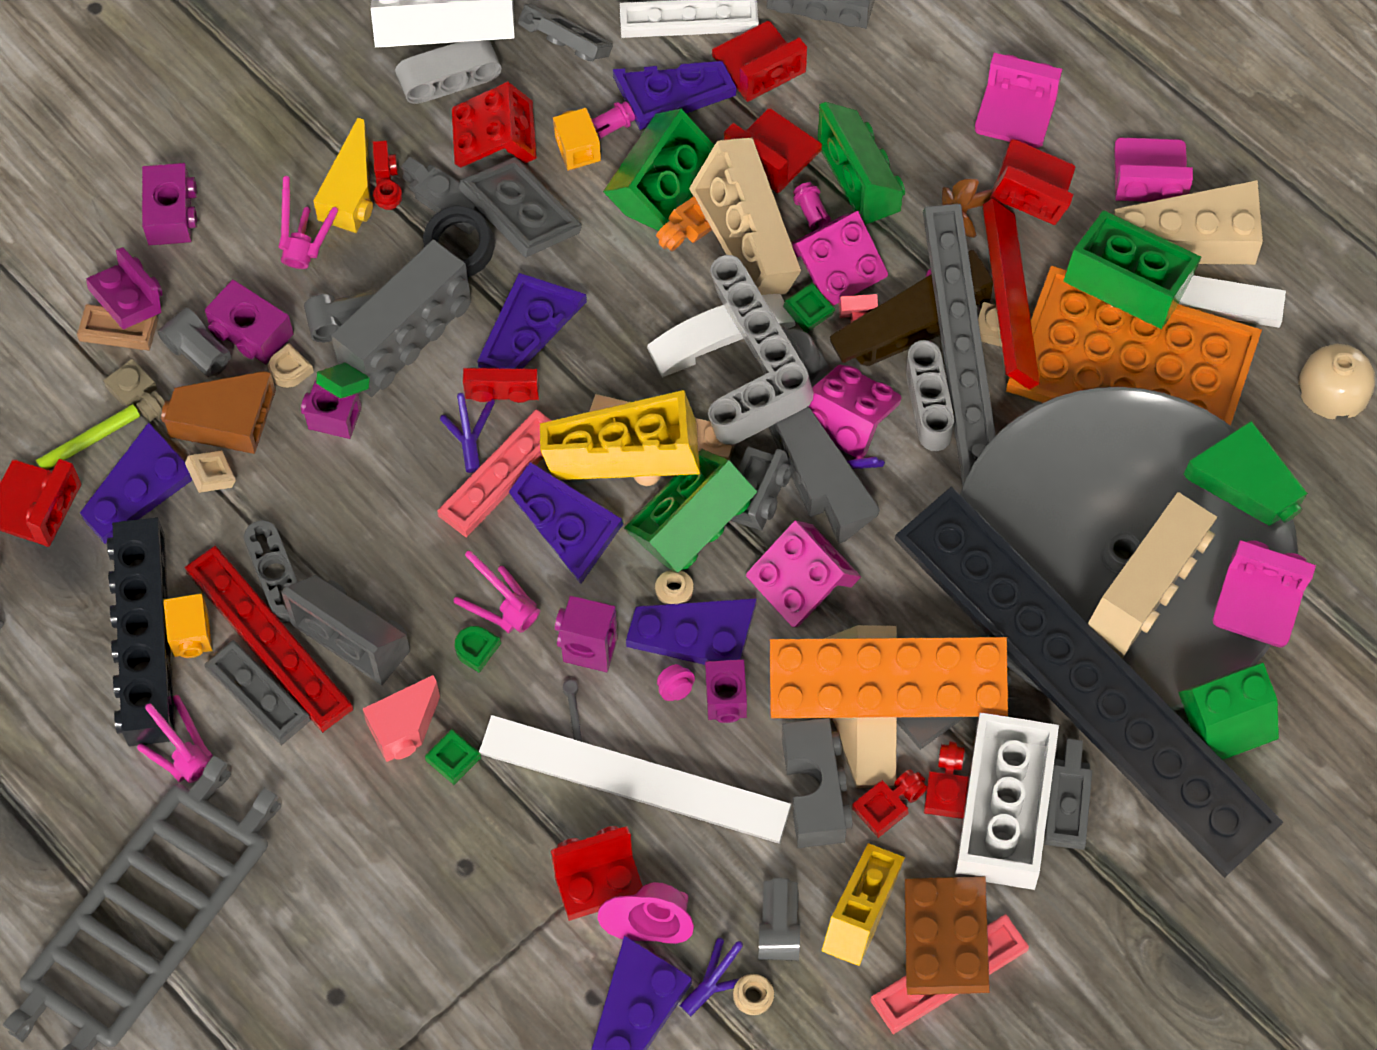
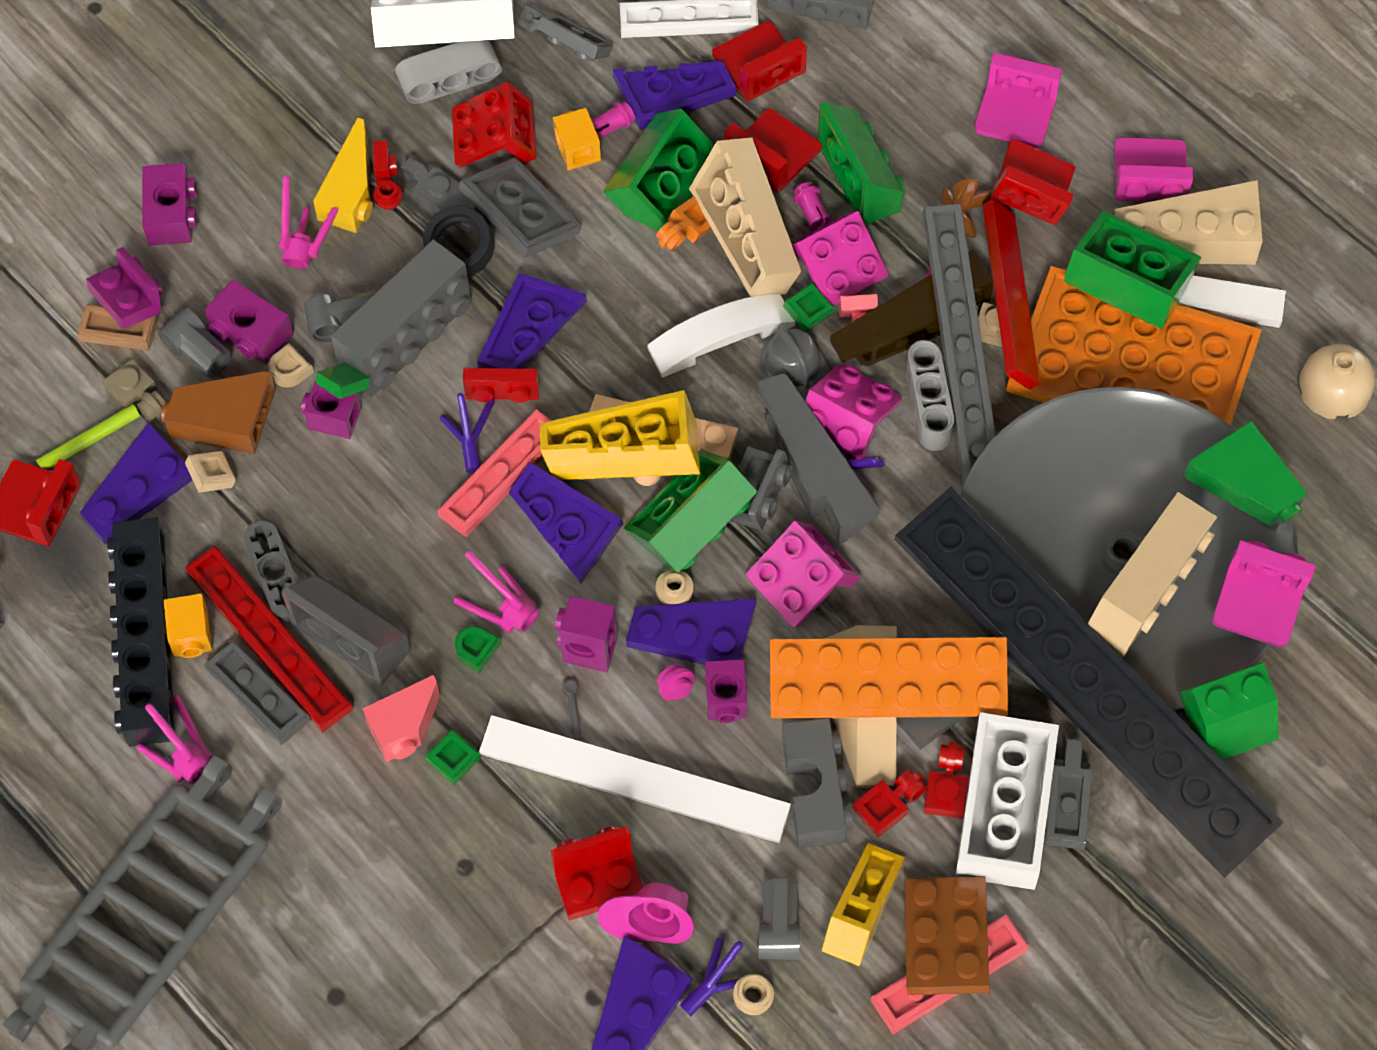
(766, 346): light grey beam -> none

